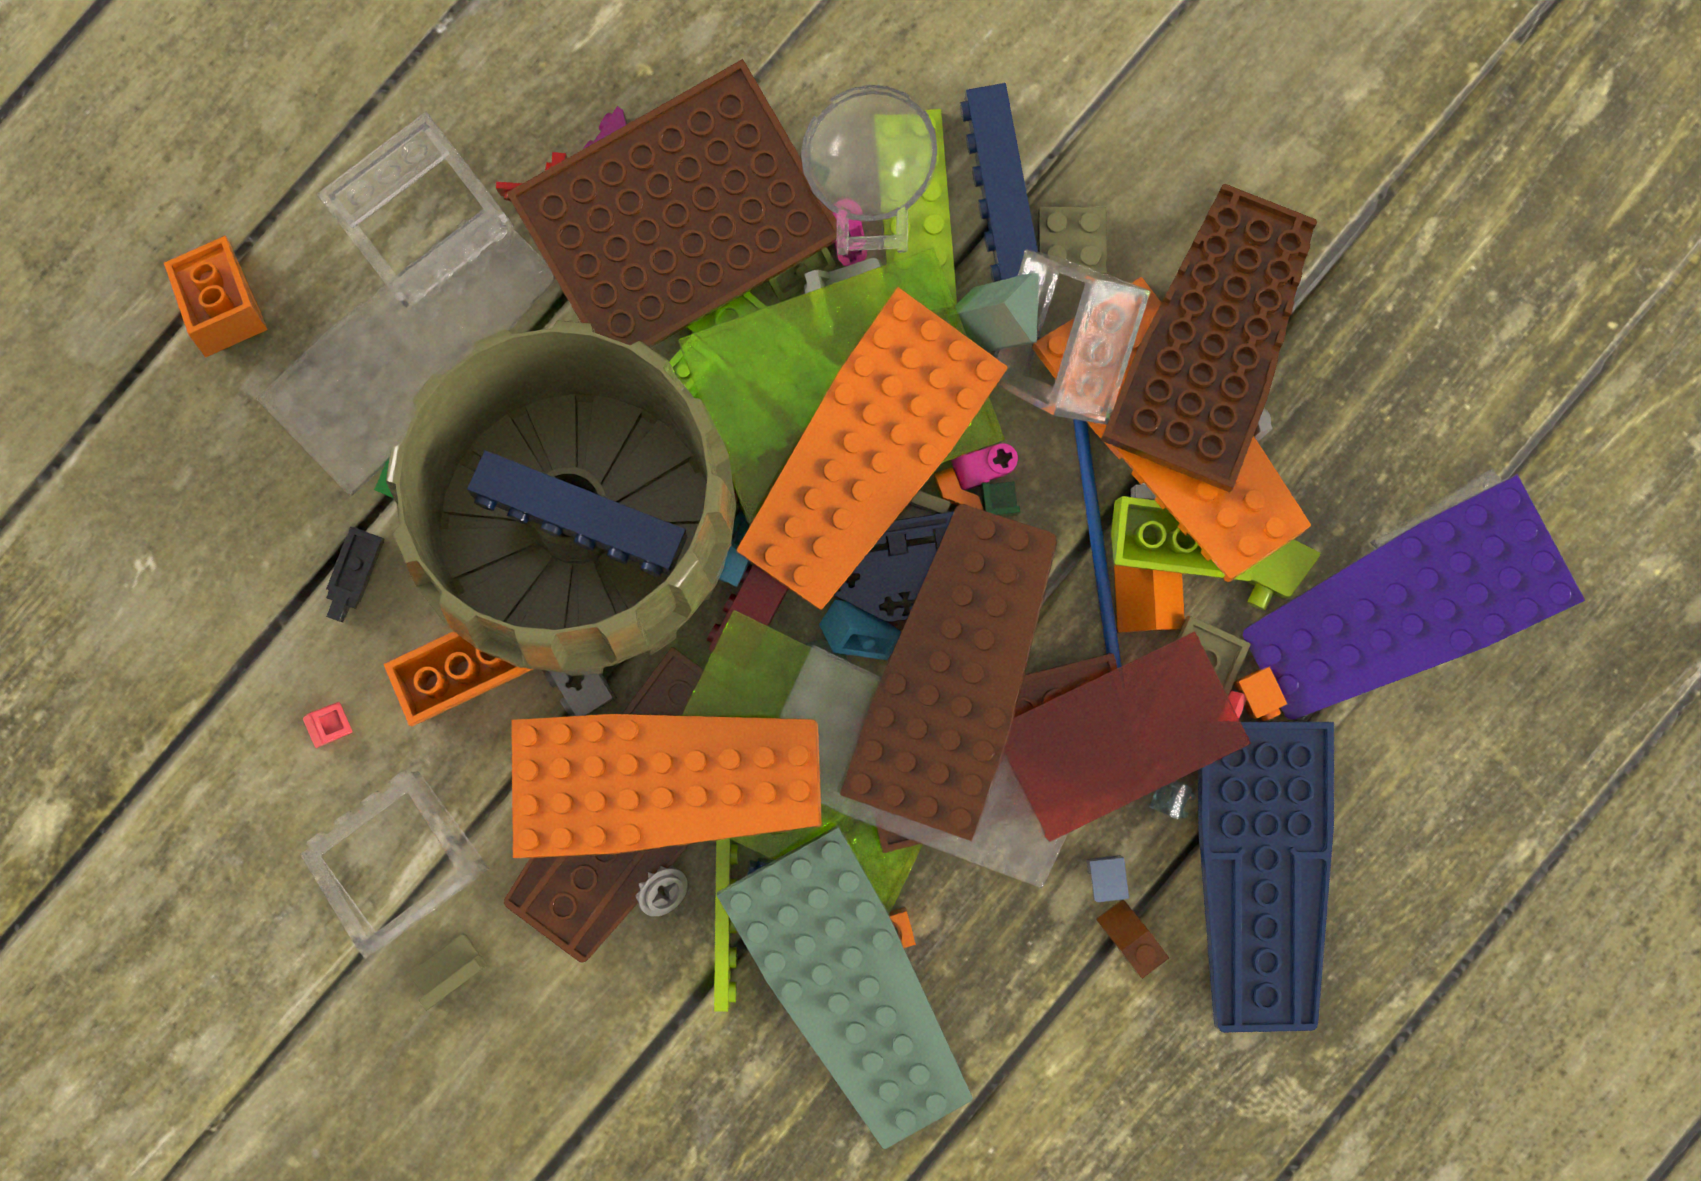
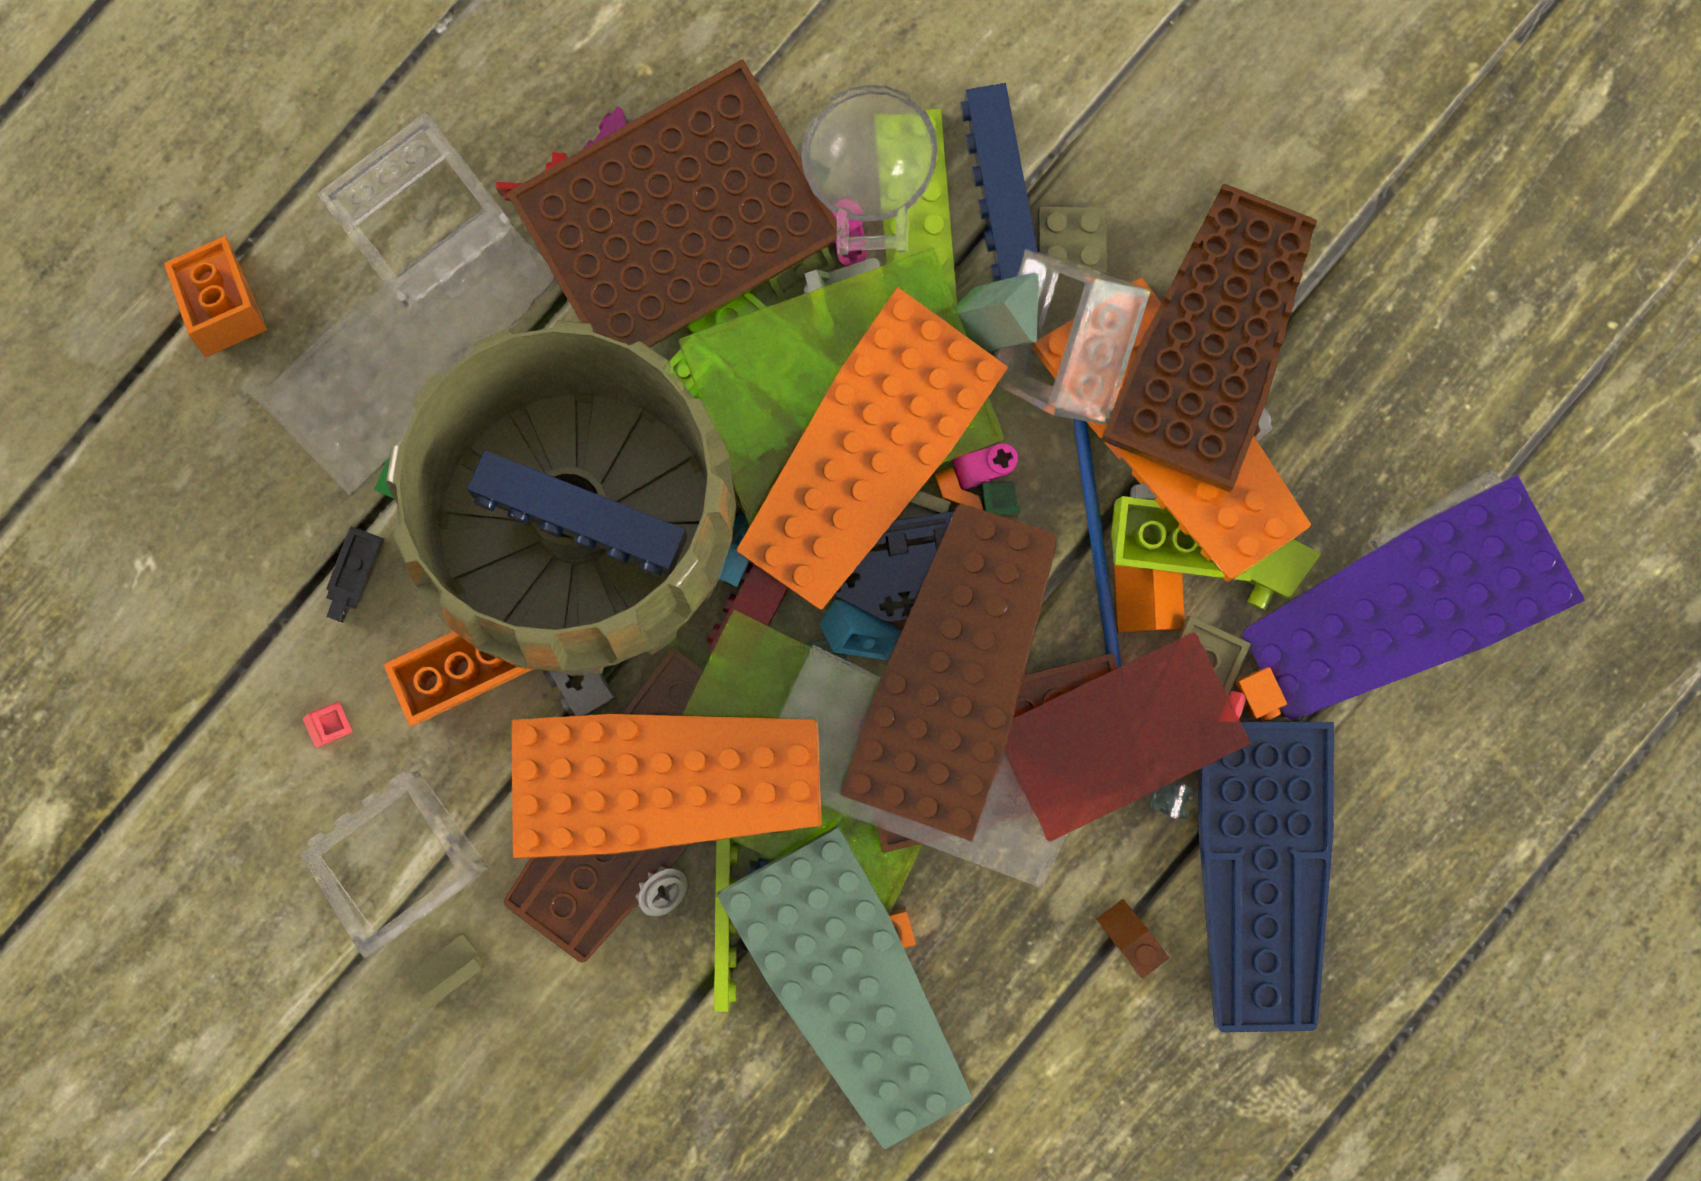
(1108, 878): sand blue panel -> none

